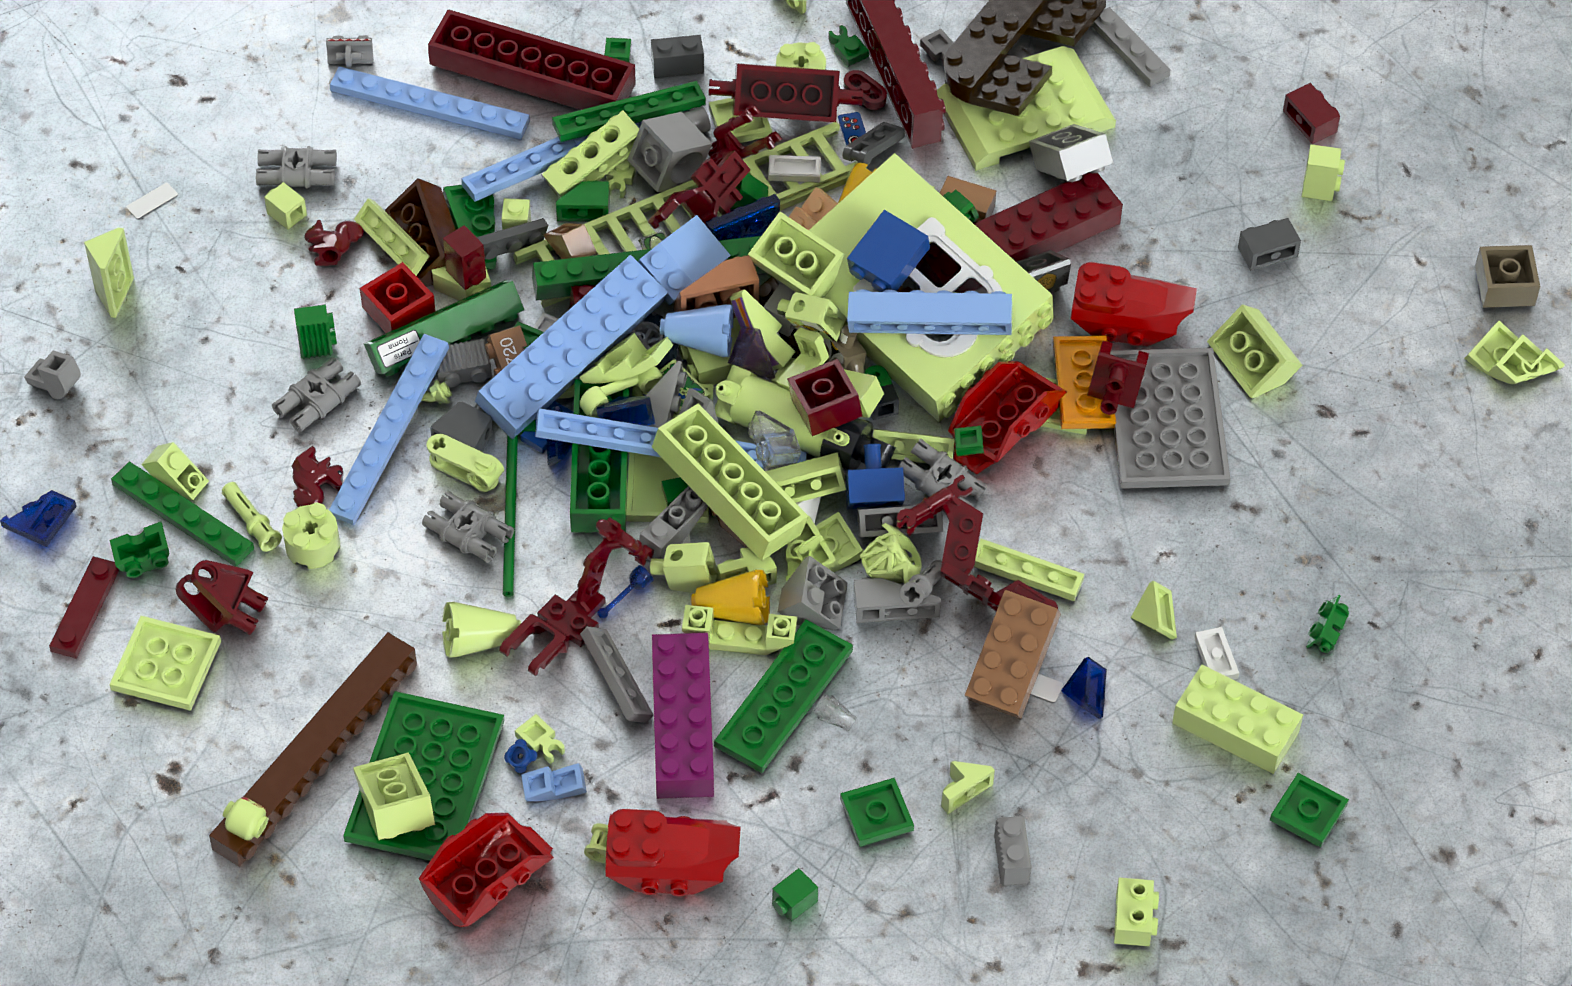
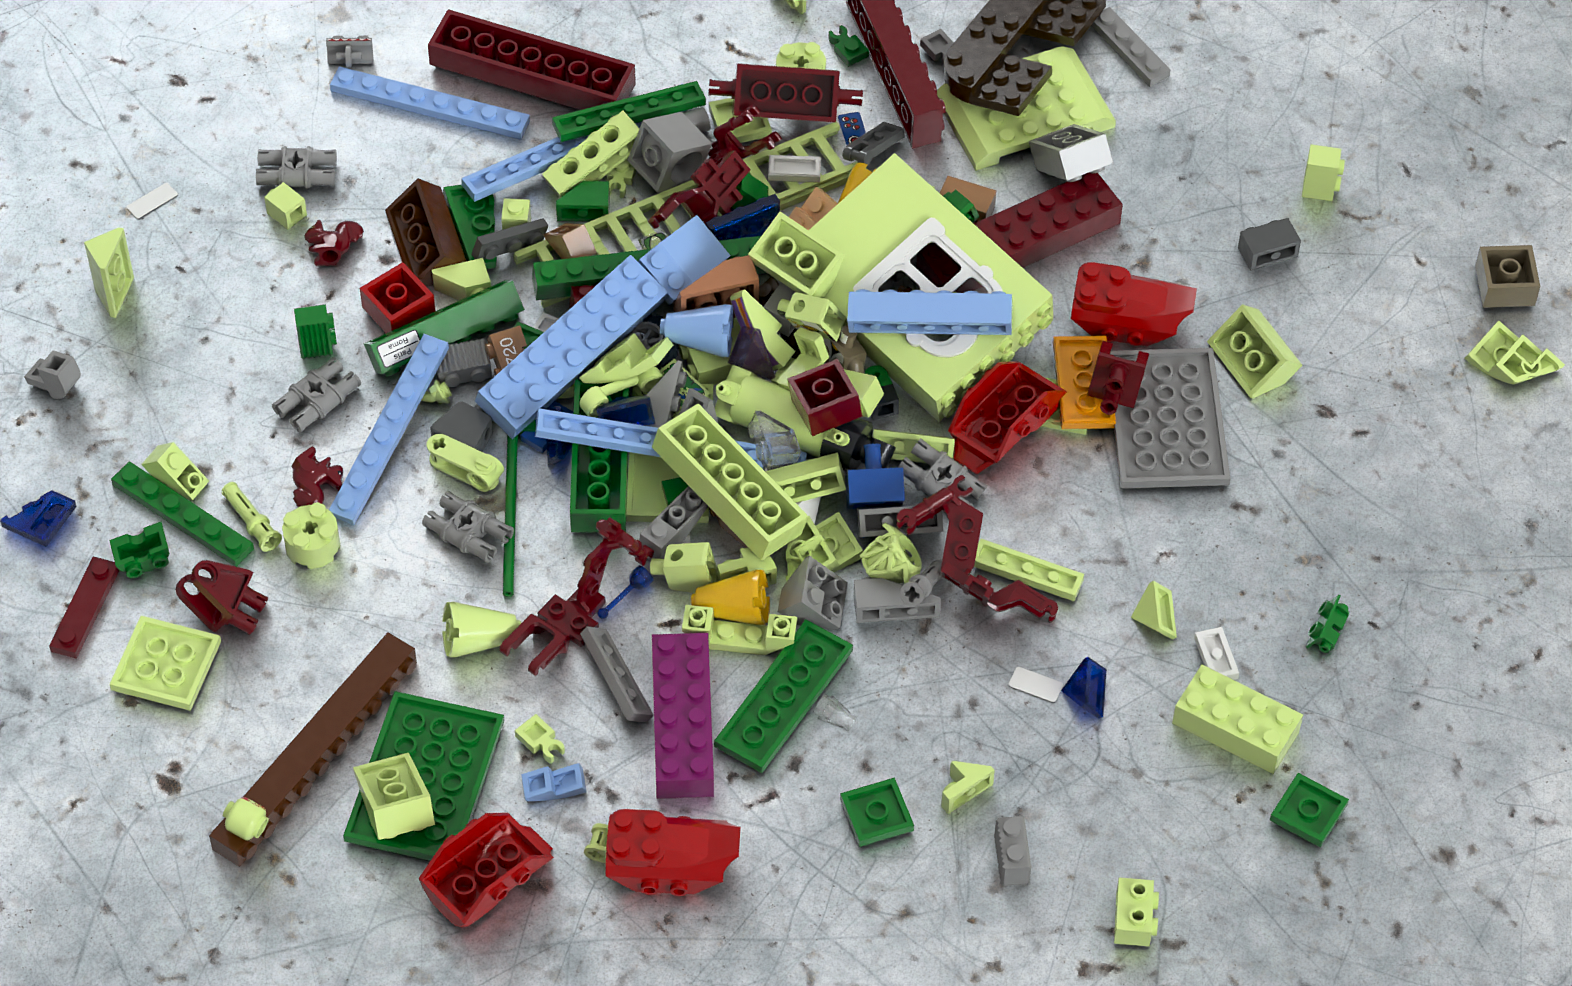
(391, 236): yellowish green plate -> none
(464, 257): dark red brick -> none
(513, 753): blue plate -> none
(618, 48): green plate -> none
(677, 56): dark grey brick -> none
(794, 895): green brick -> none
(873, 93): dark red plate -> none
(888, 253): blue brick -> none
(969, 440): green tile -> none
(1012, 654): medium nougat brick -> none
(1048, 269): dark grey slope -> none
(1311, 113): dark red brick -> none

